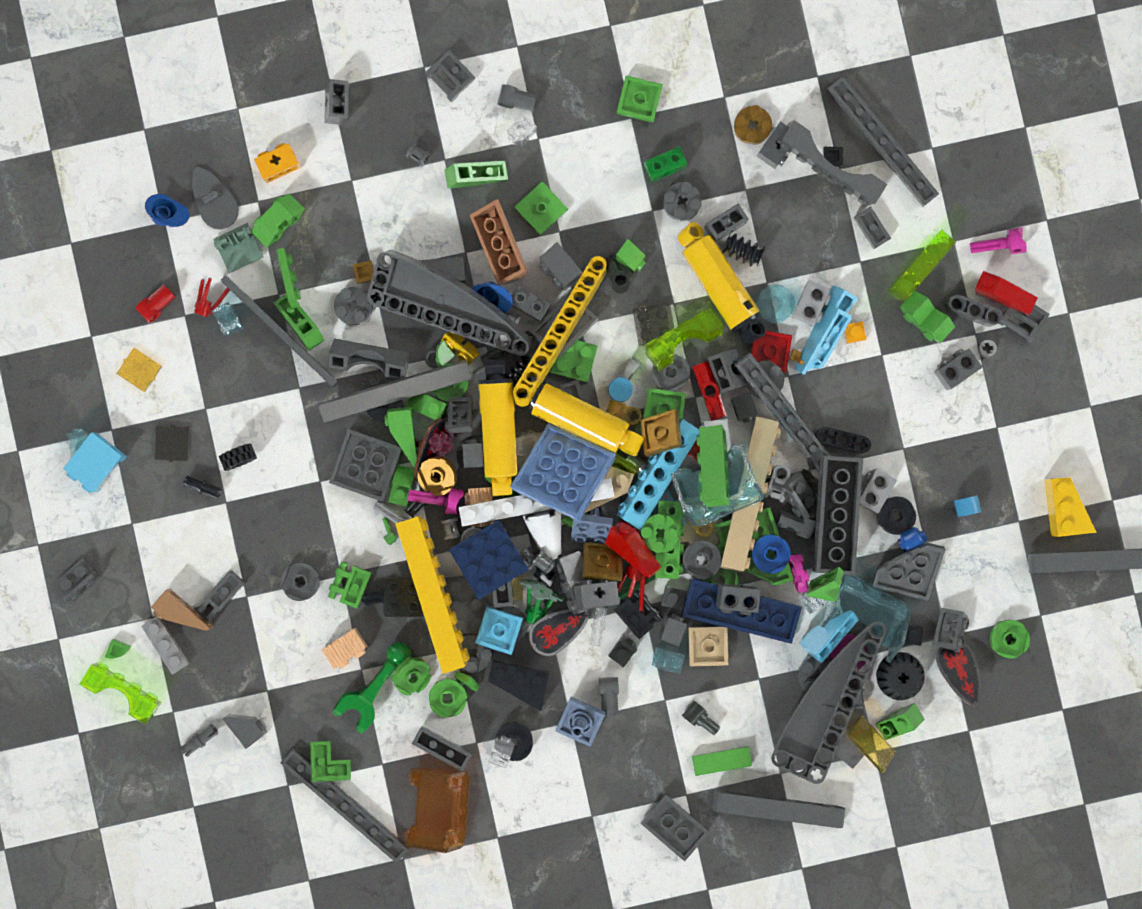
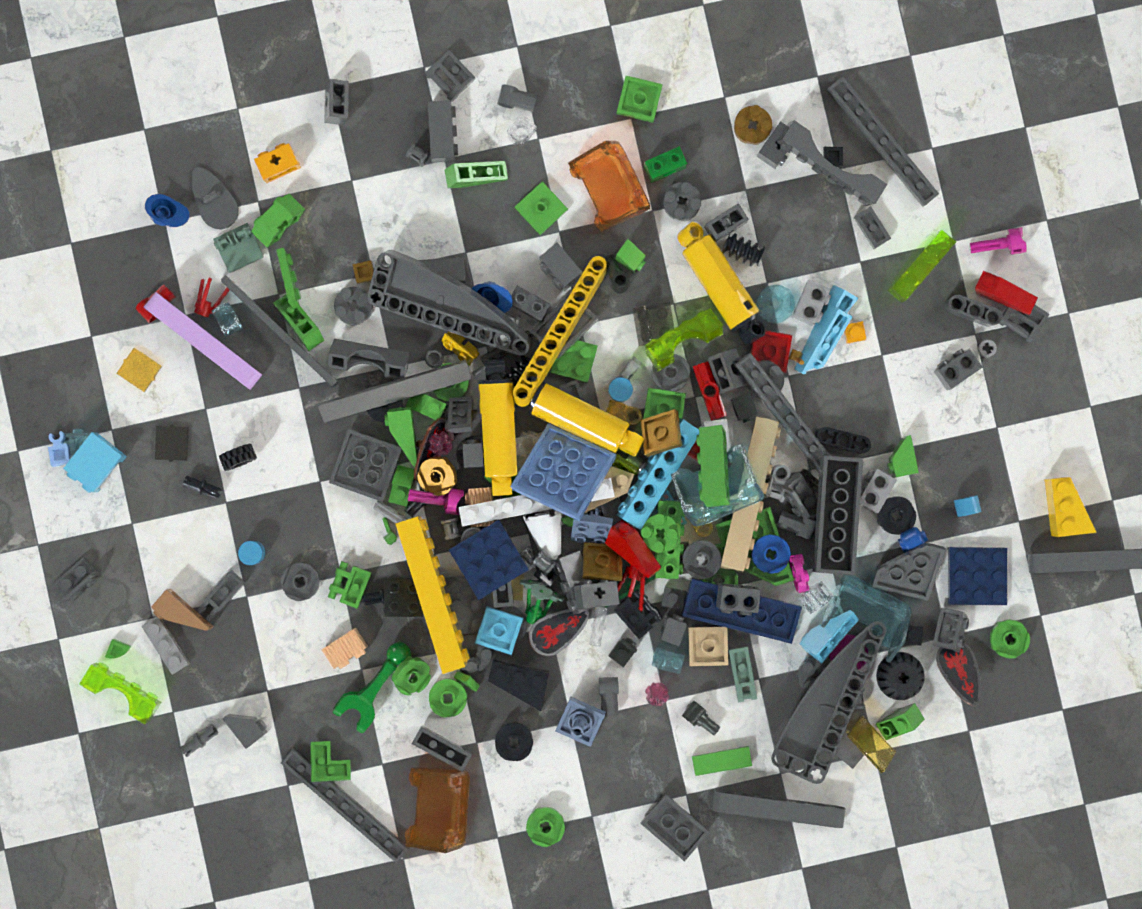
(59, 452): none -> light blue plate
(202, 340): none -> lavender beam
(251, 552): none -> dark azure piece
(442, 131): none -> dark grey brick
(443, 354): tile -> none
(498, 243): nougat slope -> none
(501, 751): clear brick -> none
(543, 815): none -> bright green plate
(610, 184): none -> clear orange windscreen
(657, 694): none -> clear pink gear
(742, 673): none -> sand green plate
(826, 586): bright green slope -> none
(903, 459): none -> bright green slope
(923, 315): bright green brick -> none
(977, 576): none -> dark blue plate

